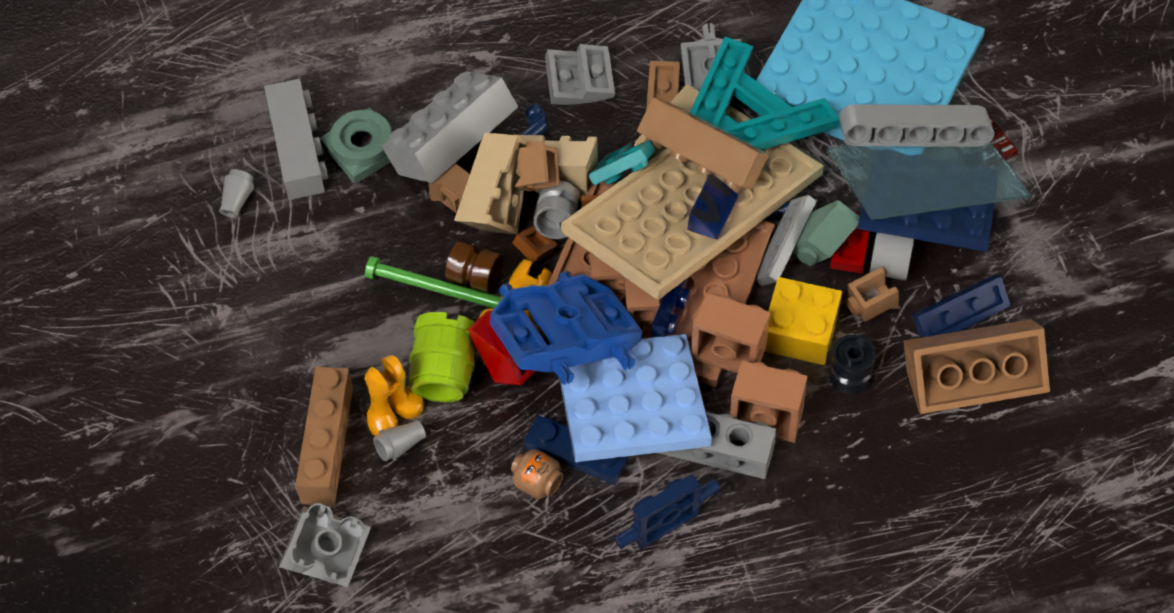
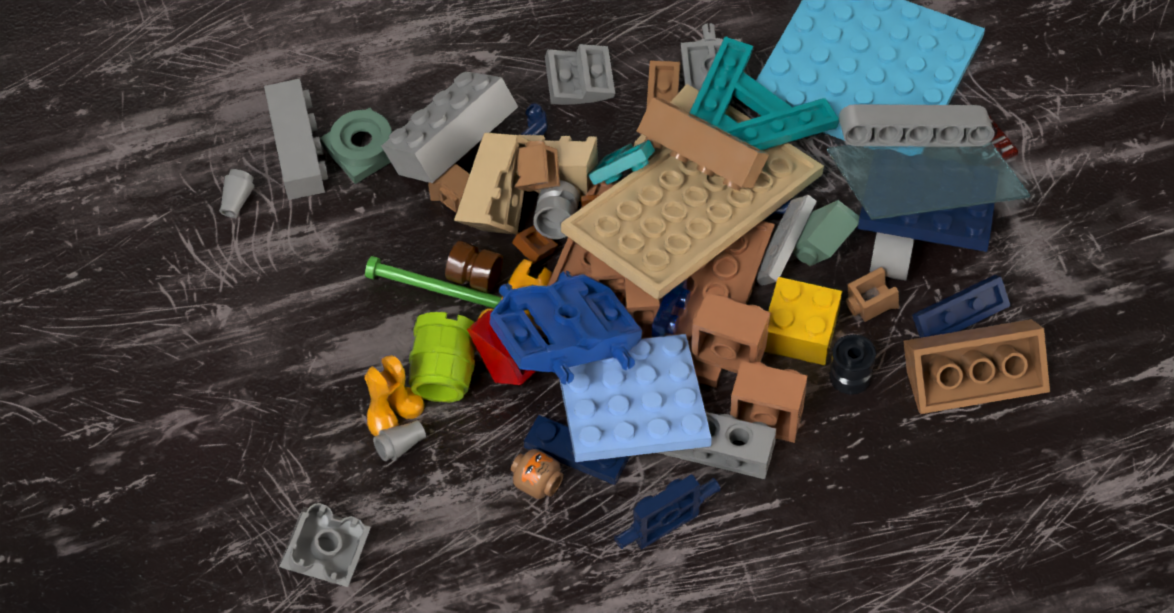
(324, 436): medium nougat brick -> none
(712, 208): clear blue slope -> none
(852, 251): red plate -> none

